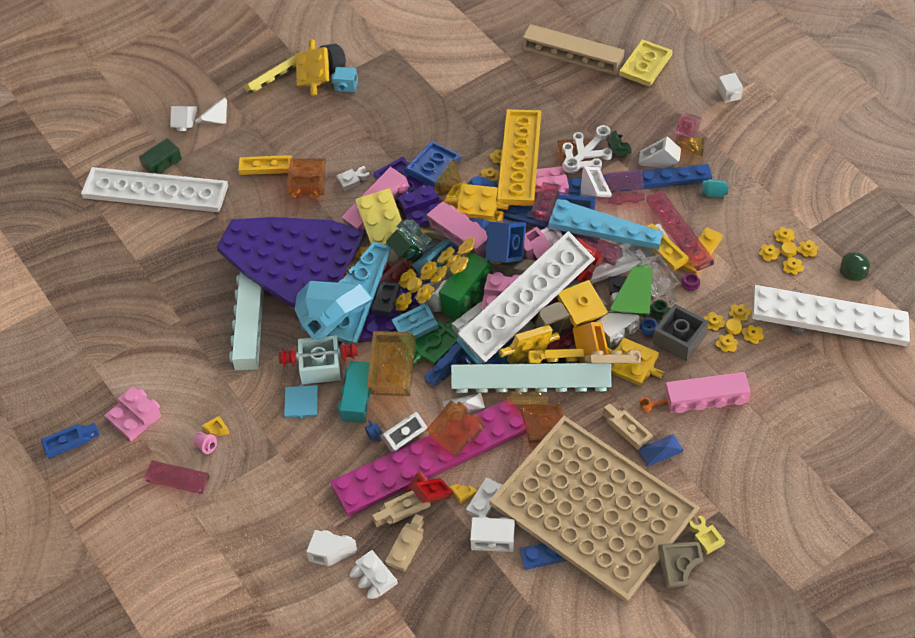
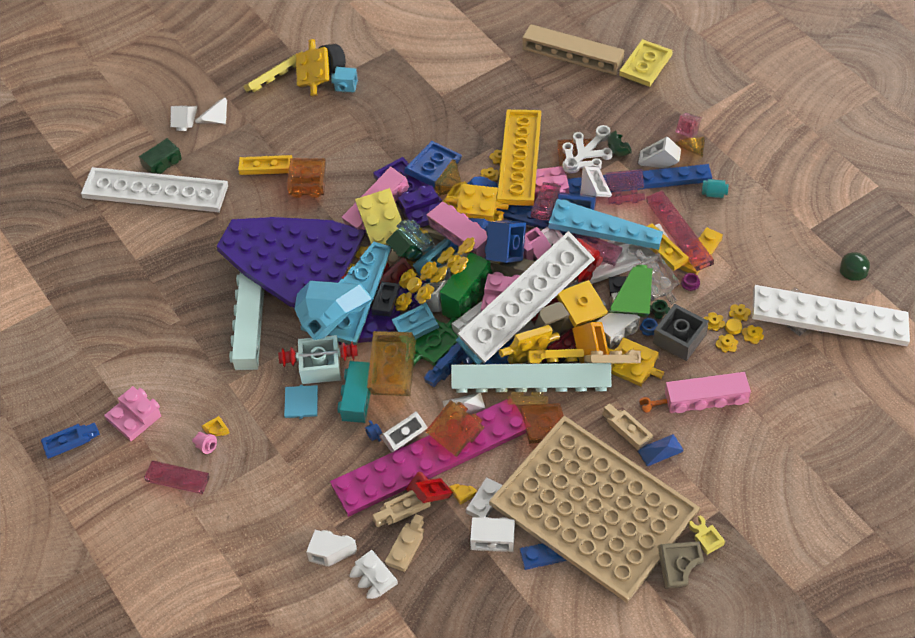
(352, 179): white plate -> none
(730, 87): white brick -> none
(788, 249): yellow plant -> none

